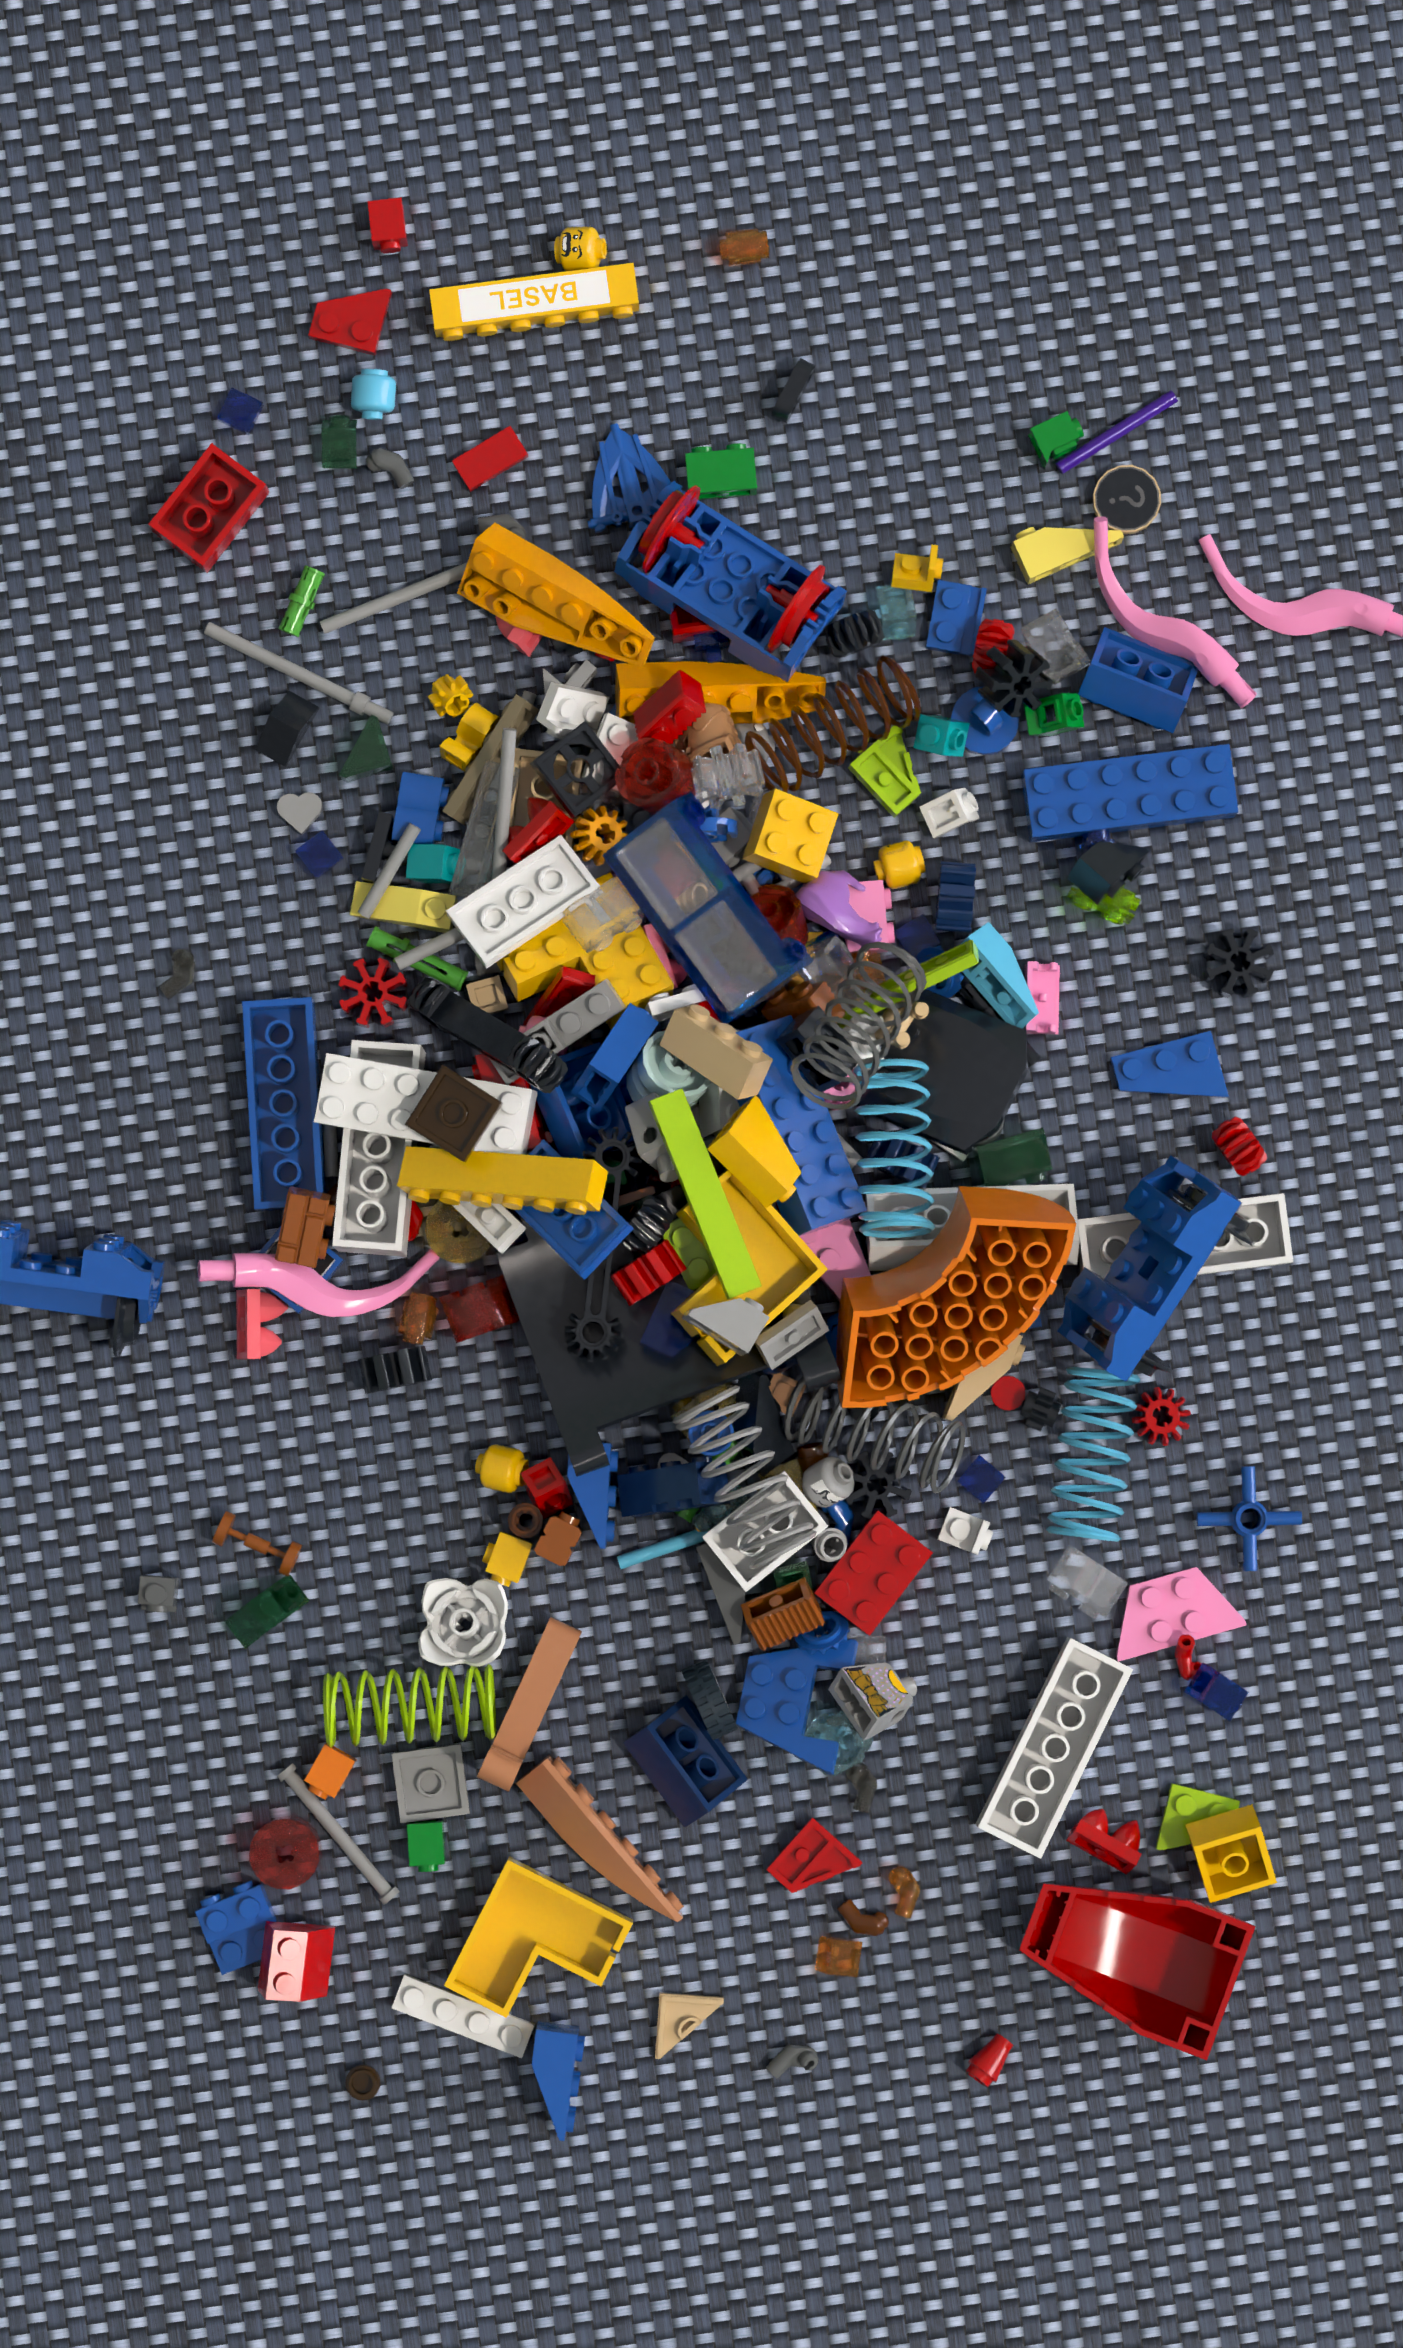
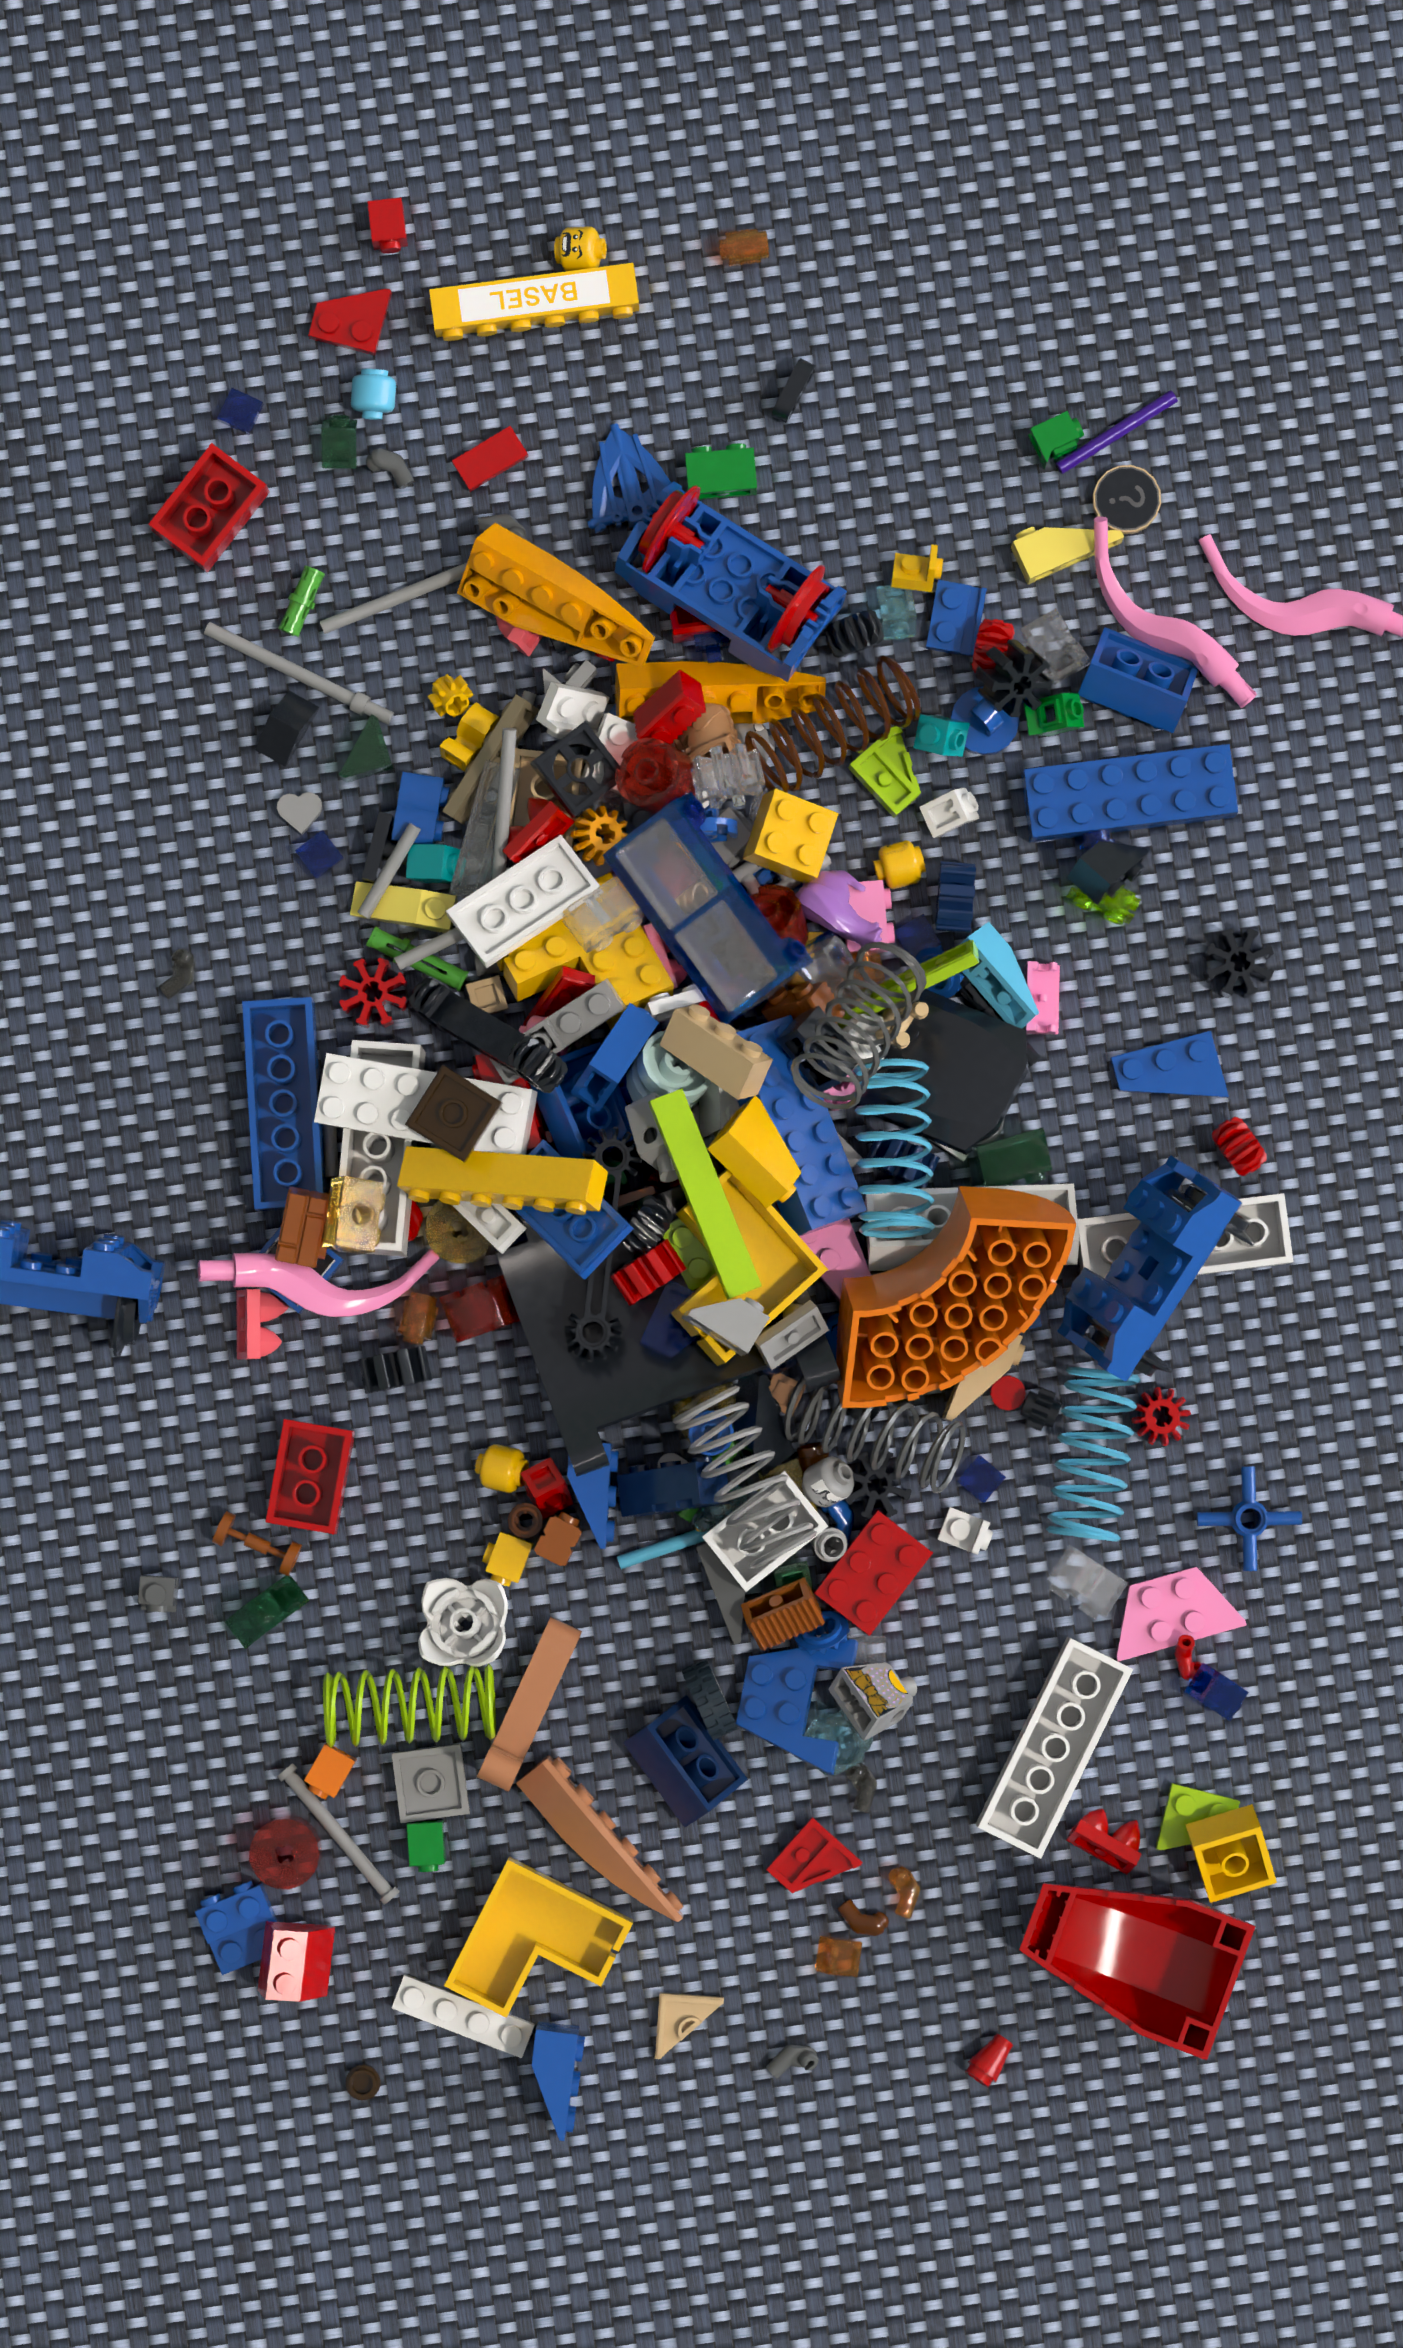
(310, 1476): none -> red brick
(340, 1229): none -> clear yellow brick

